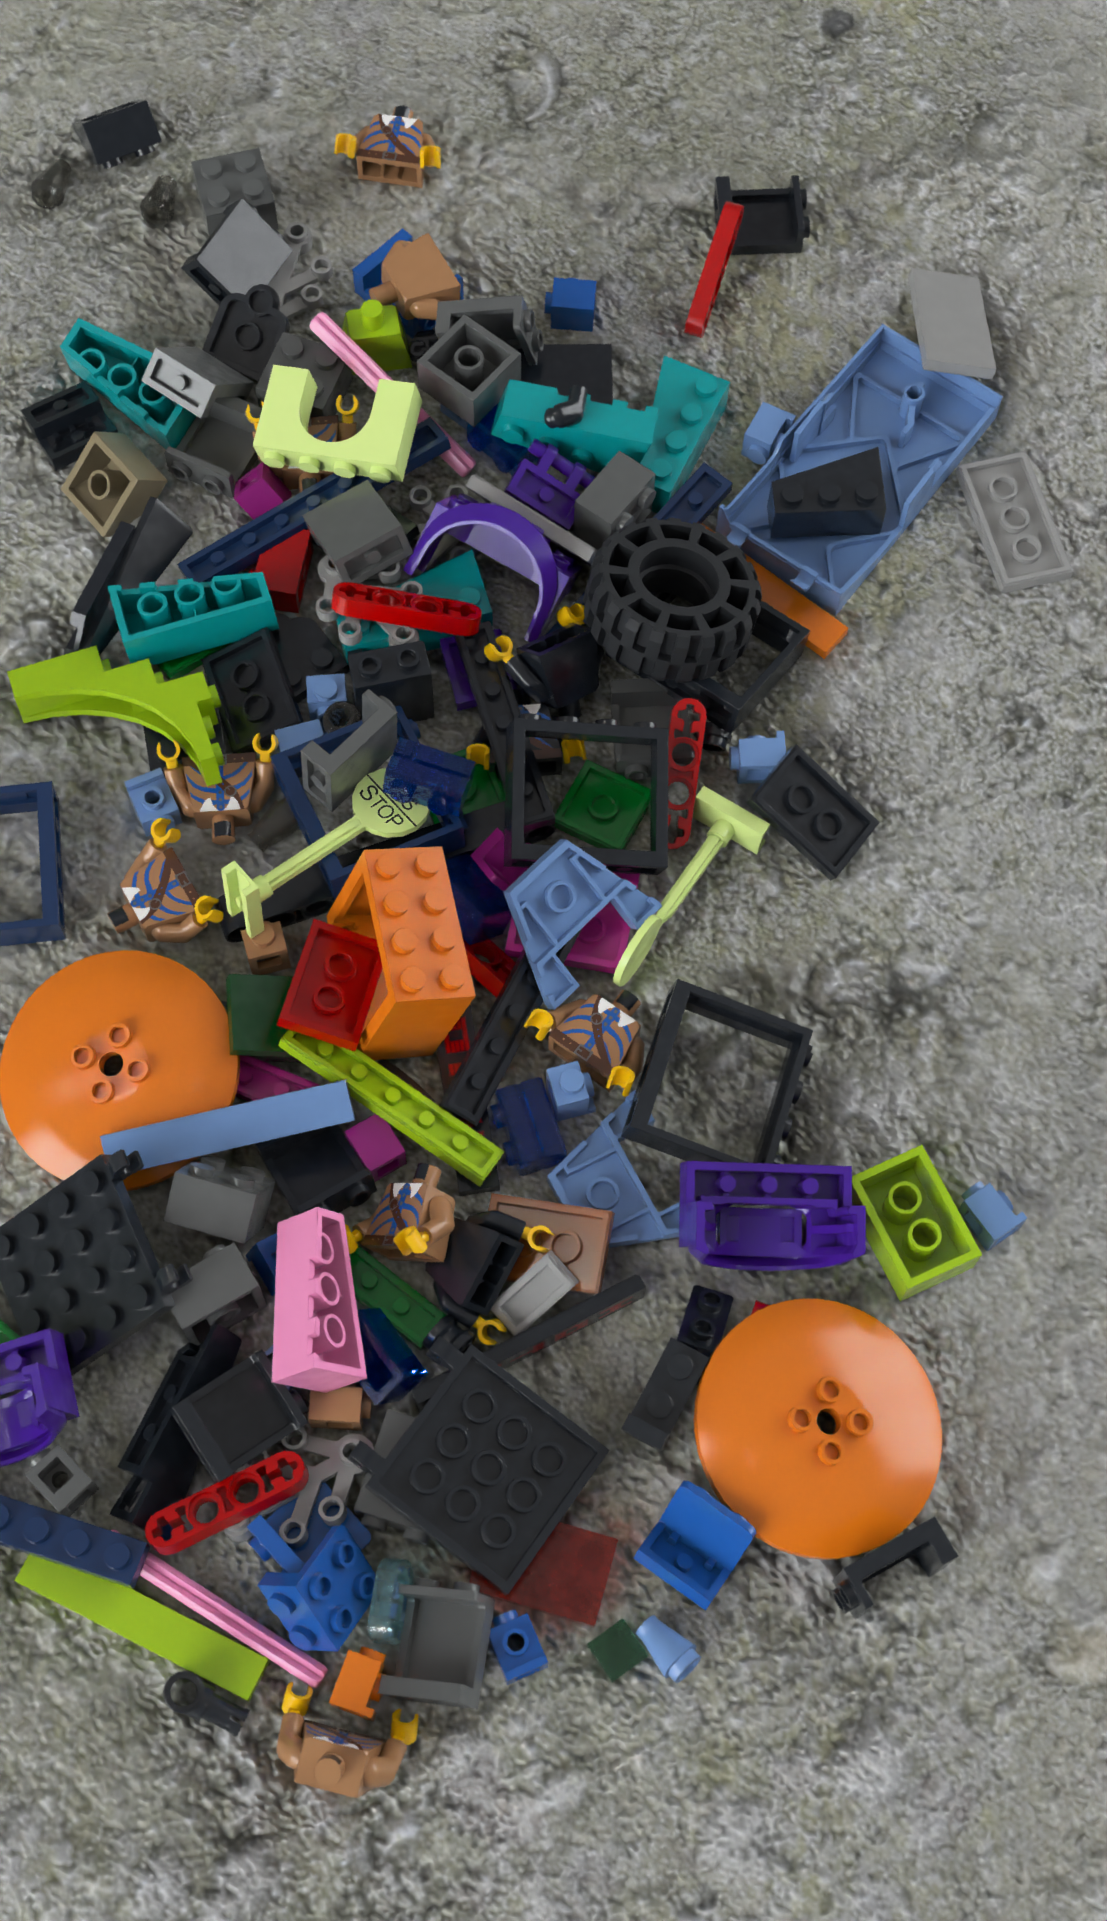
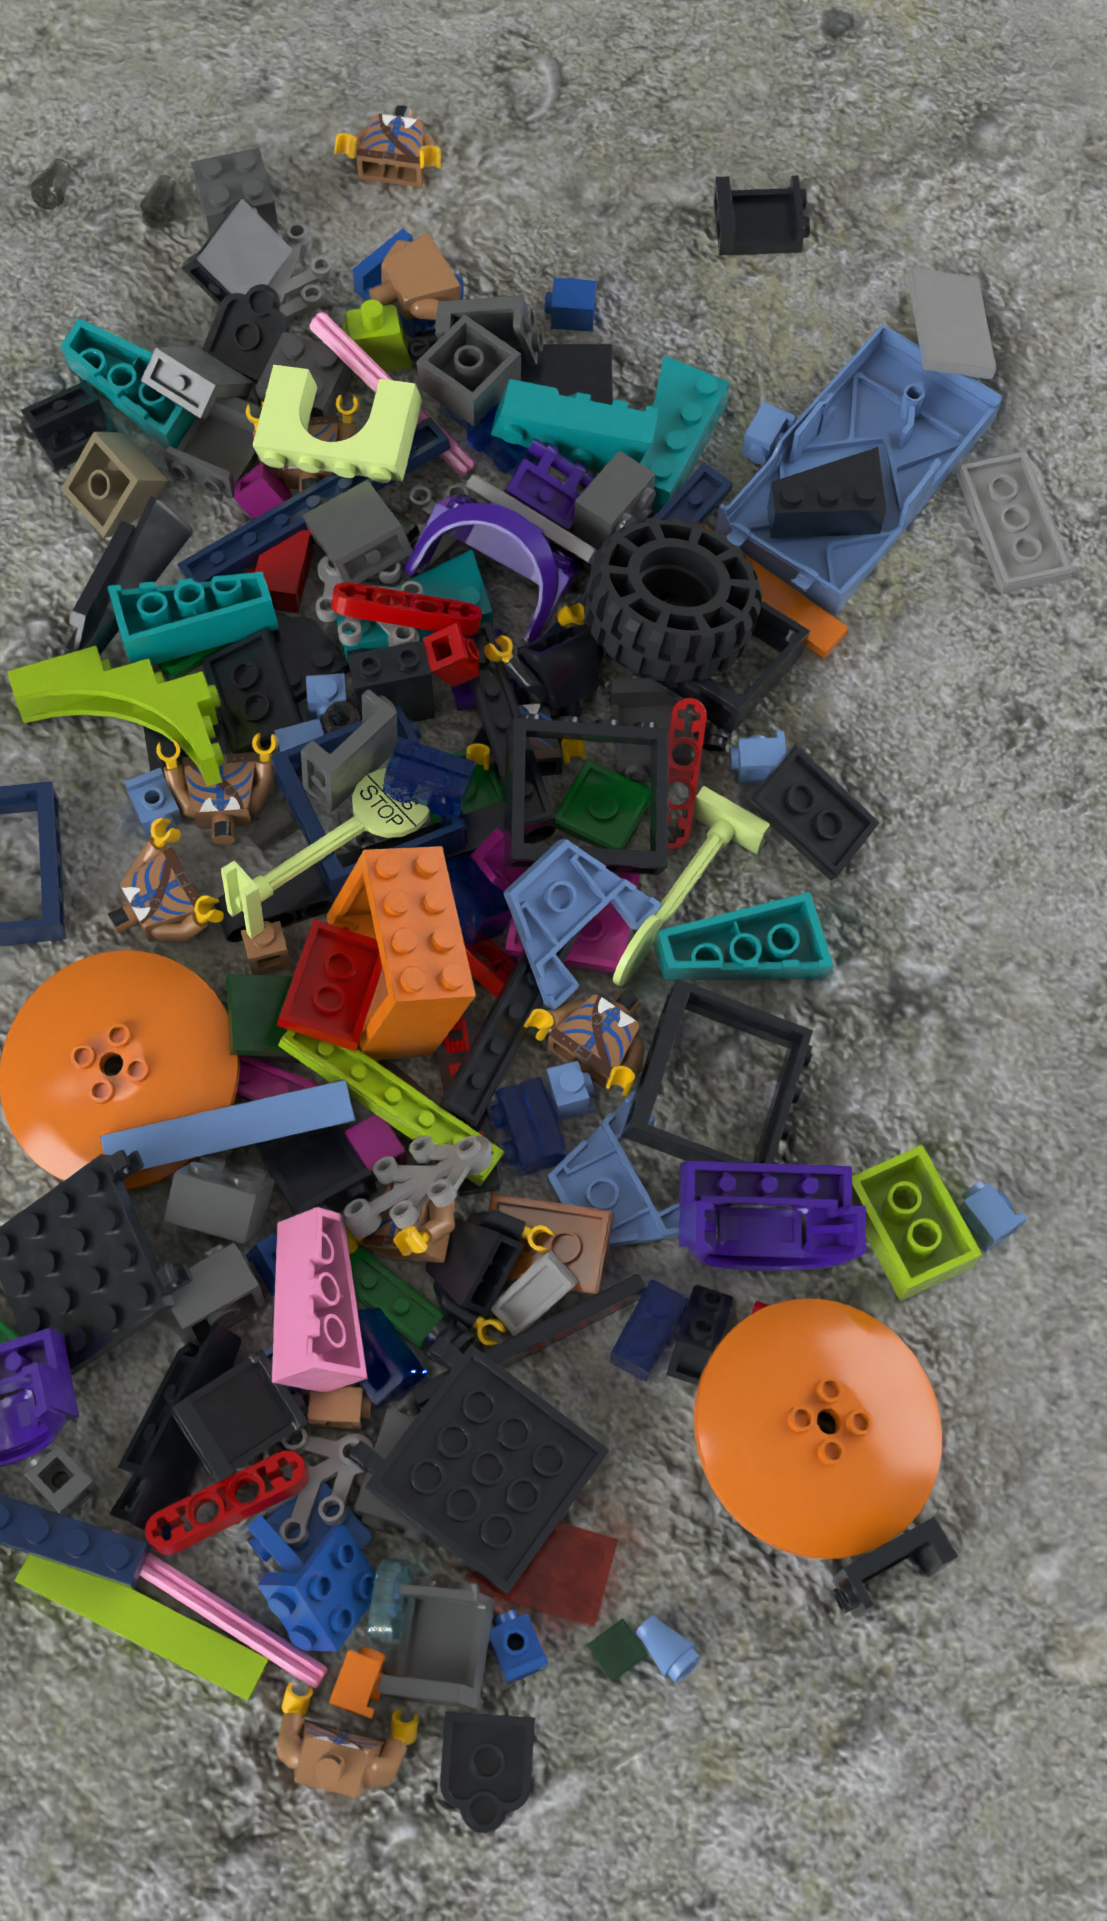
(118, 133): black slope -> none
(206, 1704): black pin -> none
(420, 1182): none -> light grey plant
(459, 655): none -> red brick
(486, 1766): none -> black plate
(568, 412): black arm -> none
(648, 1330): none -> clear blue brick
(665, 1395): black bracket -> none
(695, 1544): blue bracket -> none
(714, 269): red beam -> none
(751, 943): none -> teal wedge

